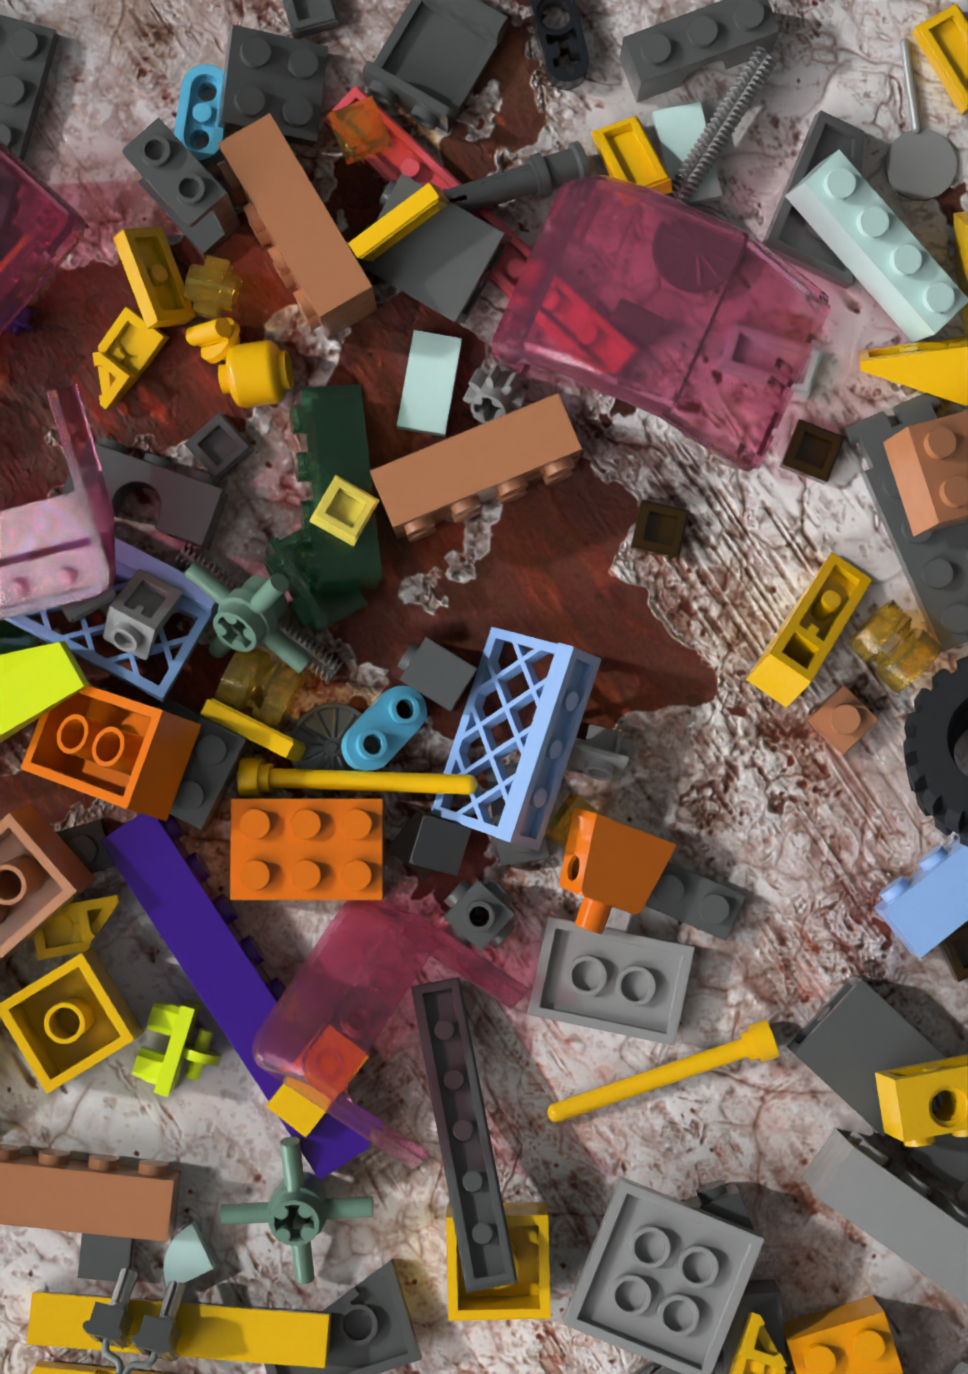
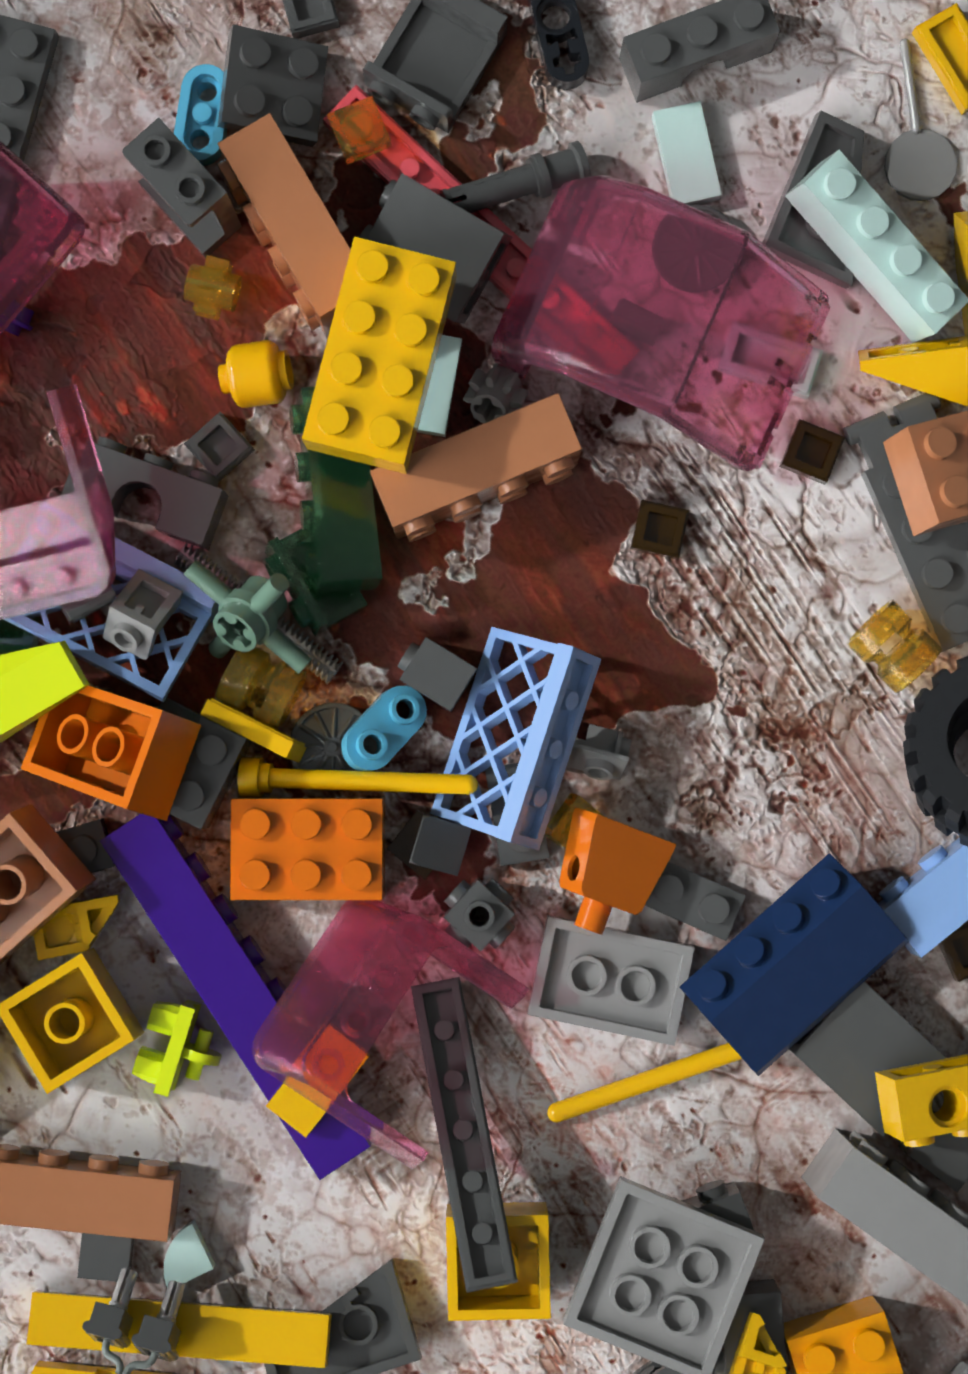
(125, 355): yellow slope -> none
(154, 276): yellow plate -> none
(214, 338): yellow plate -> none
(299, 1225): sand green bar -> none
(344, 510): light yellow tile -> none
(380, 355): none -> yellow brick
(399, 222): yellow tile -> none
(630, 155): yellow tile -> none
(722, 124): light grey axle -> none
(794, 964): none -> dark blue slope
(809, 631): yellow slope -> none
(842, 719): nougat plate -> none

